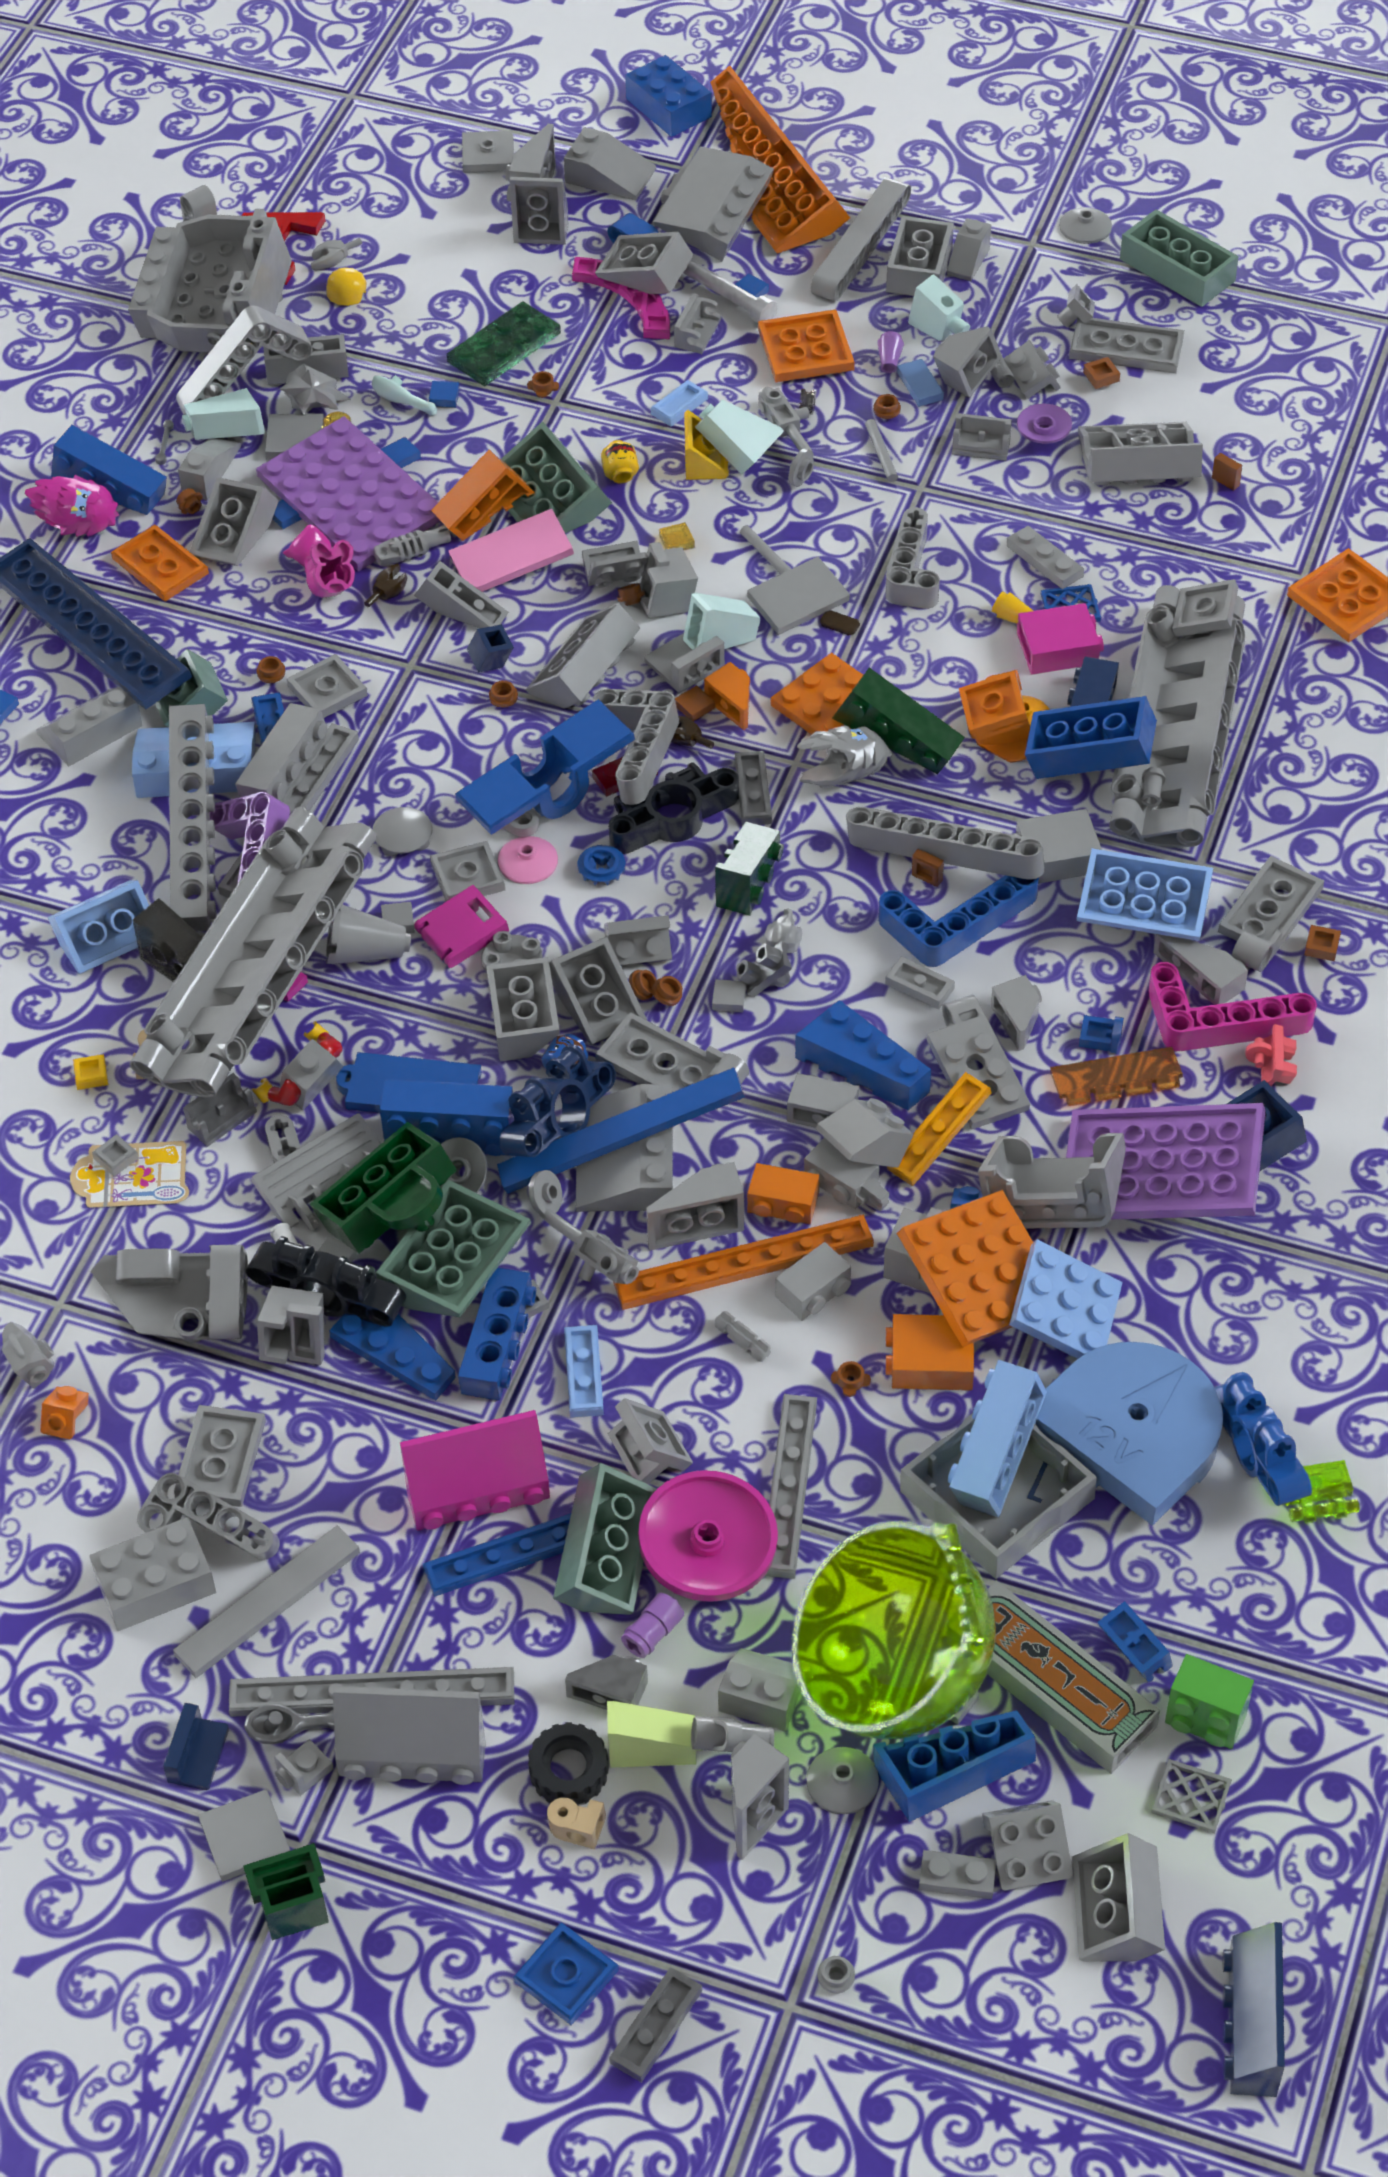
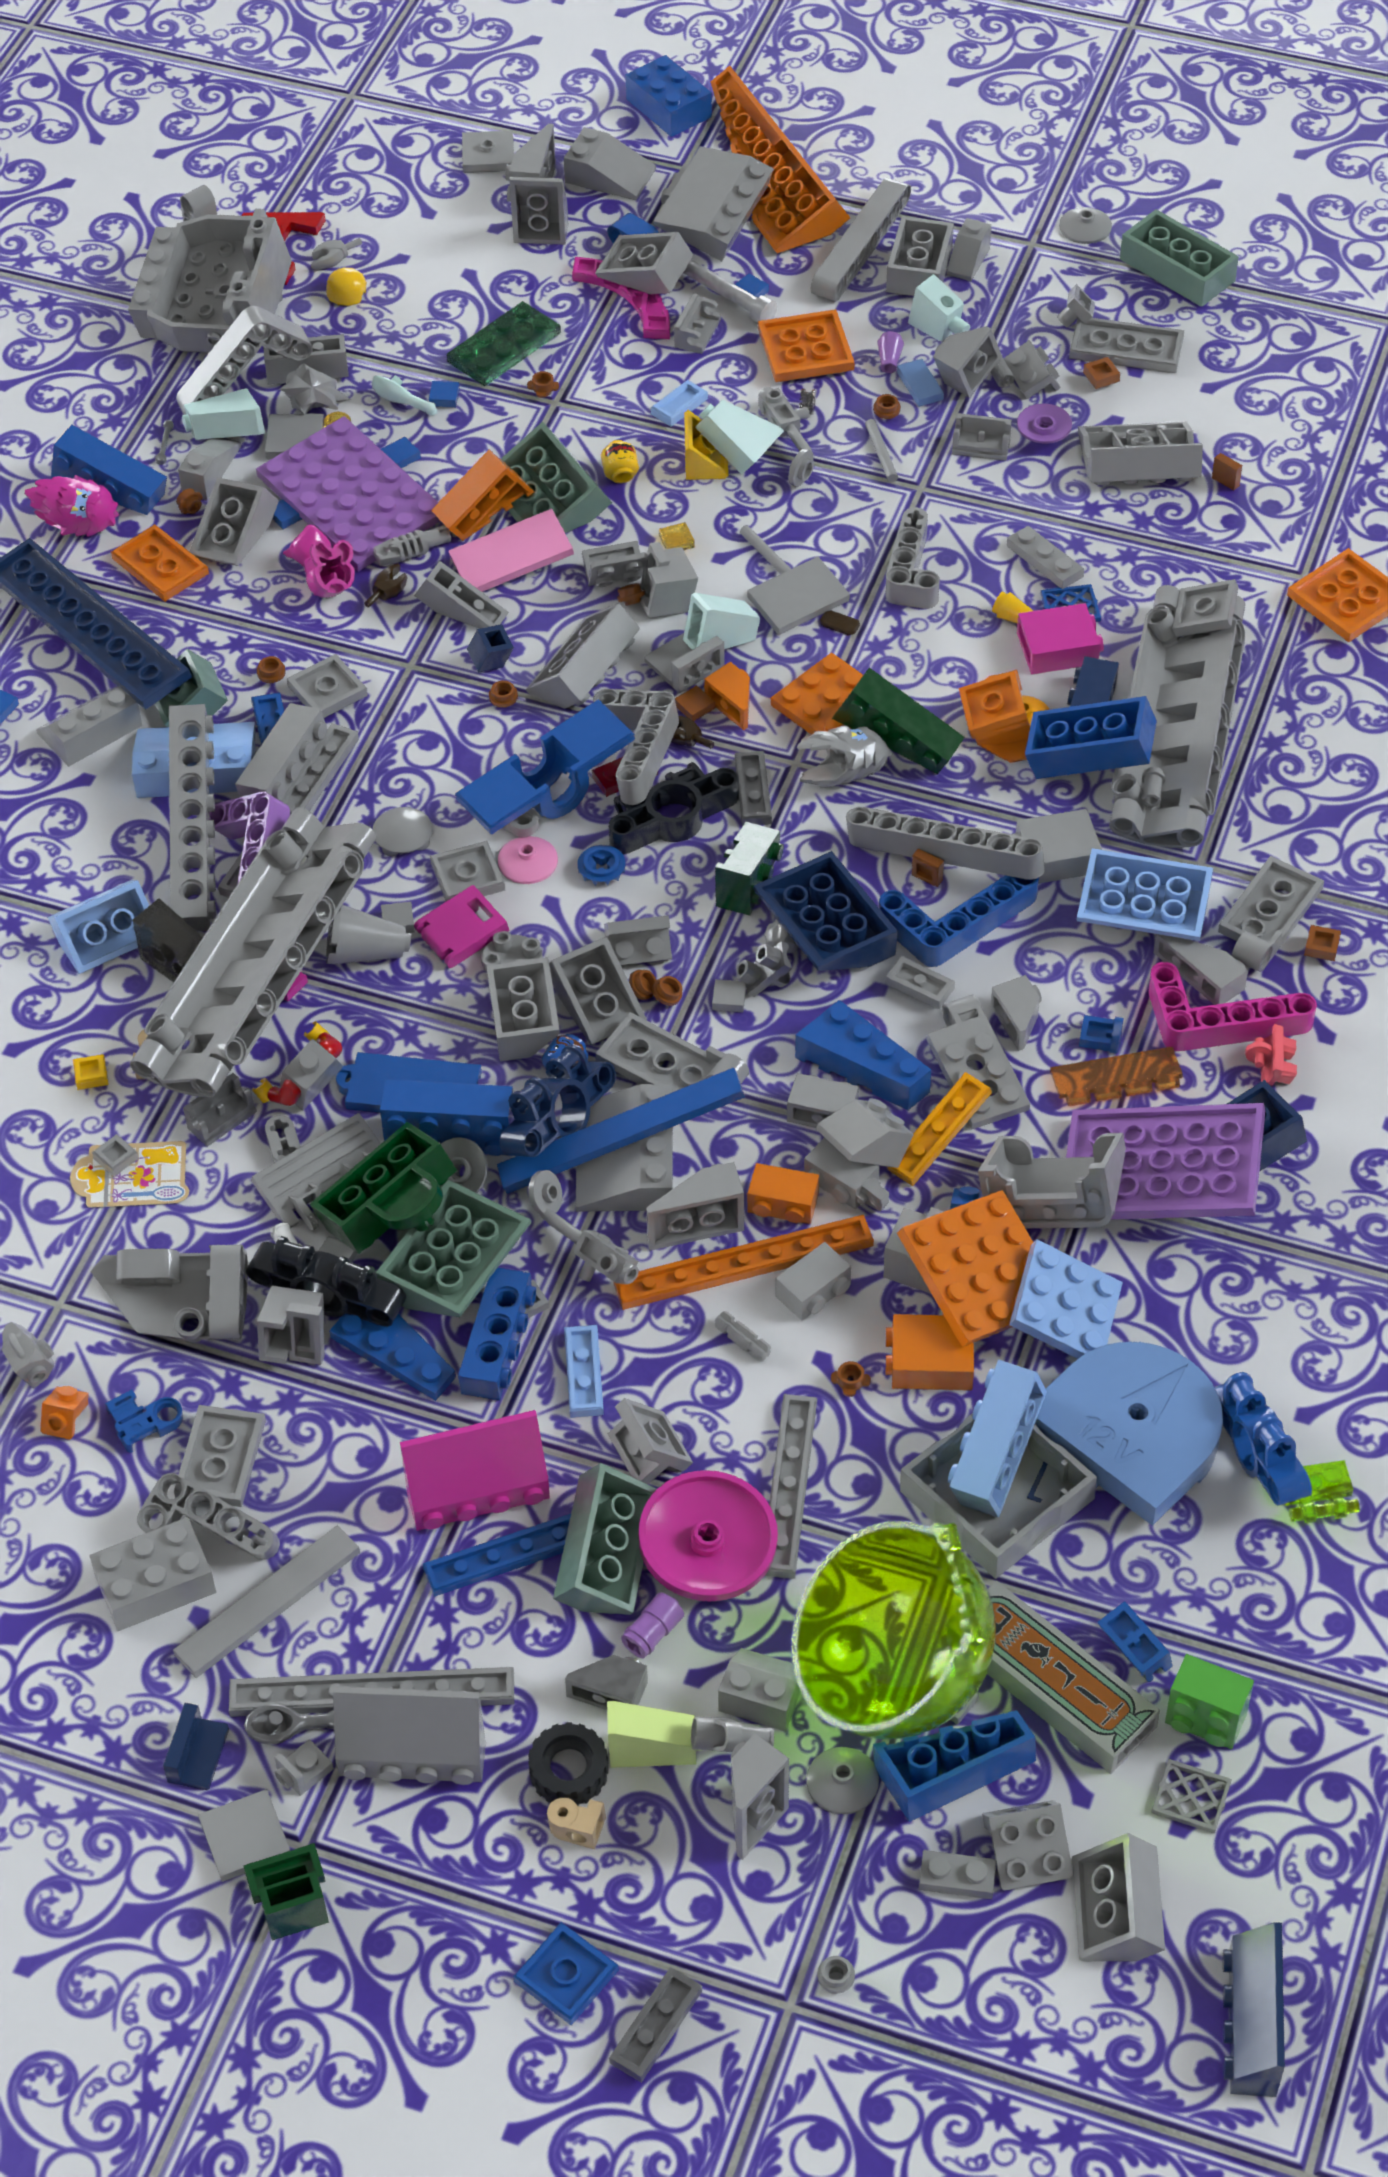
(138, 1425): none -> blue piece
(829, 915): none -> dark blue slope

